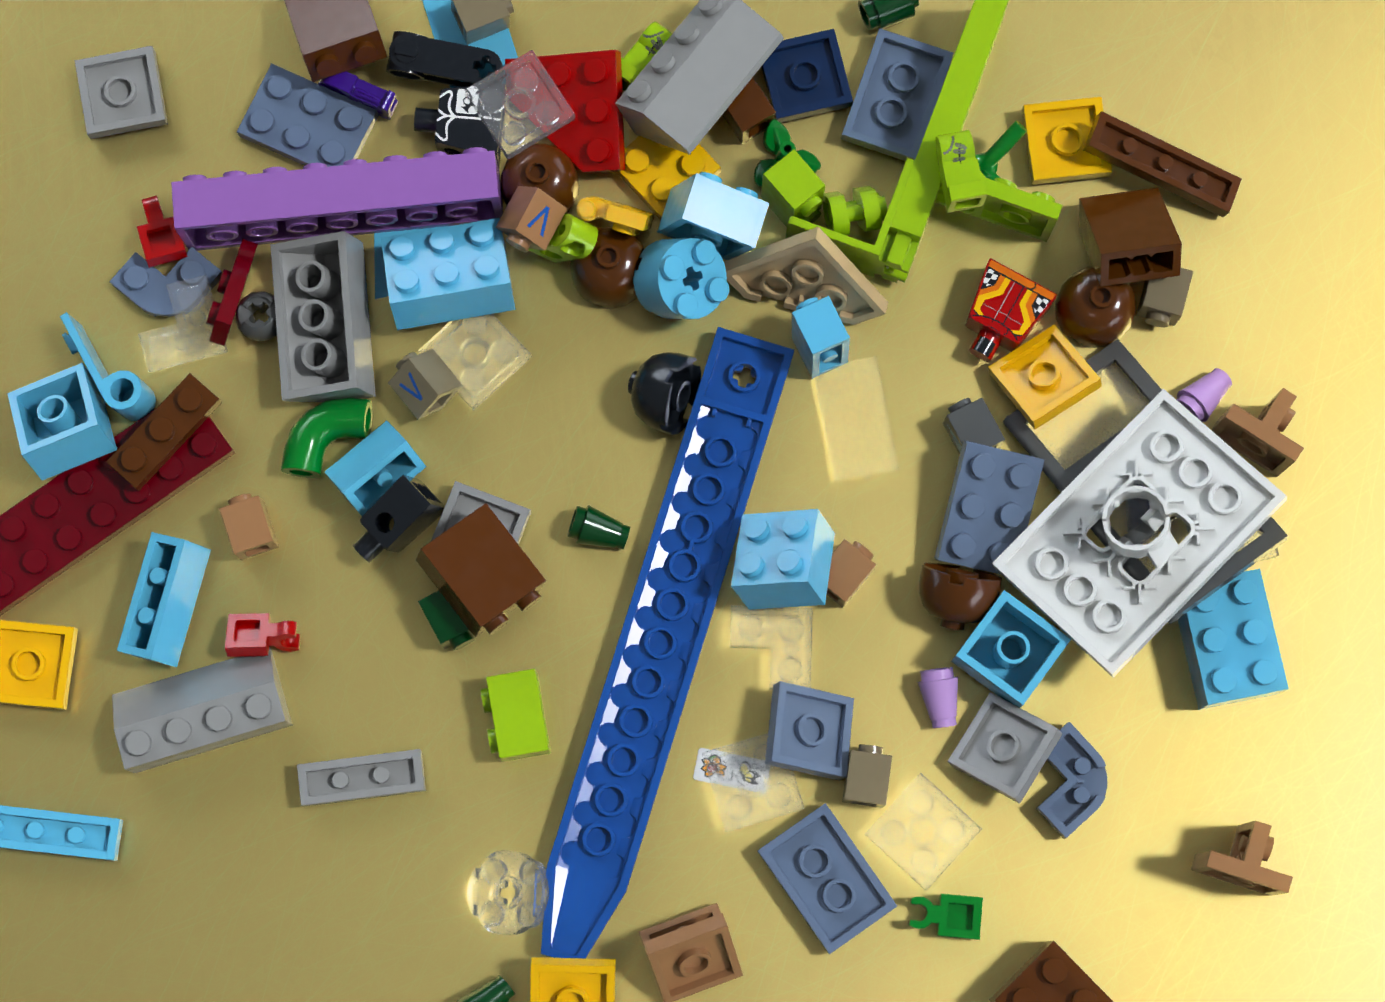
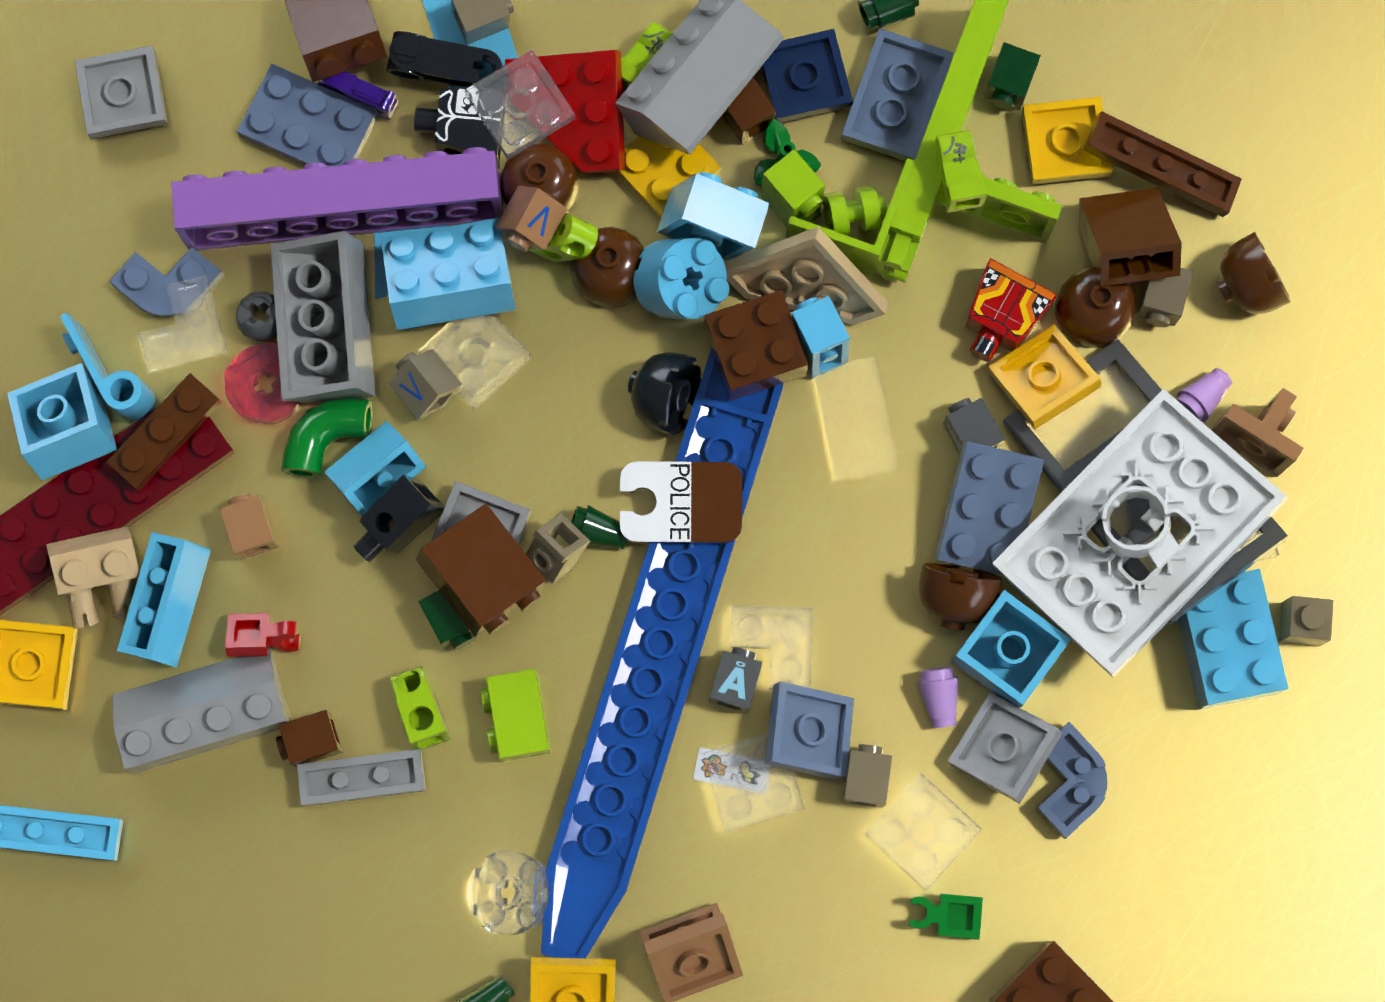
(92, 562): none -> tan brick
(158, 237): red plate -> none
(232, 286): dark red plate -> none
(242, 378): none -> clear pink plate
(309, 739): none -> reddish brown brick
(419, 709): none -> lime leg
(549, 555): none -> dark tan brick
(625, 218): yellow plate -> none
(693, 502): none -> piece
(736, 679): none -> dark grey brick
(756, 345): none -> reddish brown brick
(783, 559): medium azure brick -> none
(827, 878): sand blue plate -> none
(848, 571): medium nougat brick -> none
(989, 160): green plant -> none
(1011, 77): none -> dark green brick
(1243, 864): medium nougat bracket -> none
(1251, 278): none -> reddish brown cylinder
(1306, 621): none -> dark tan brick

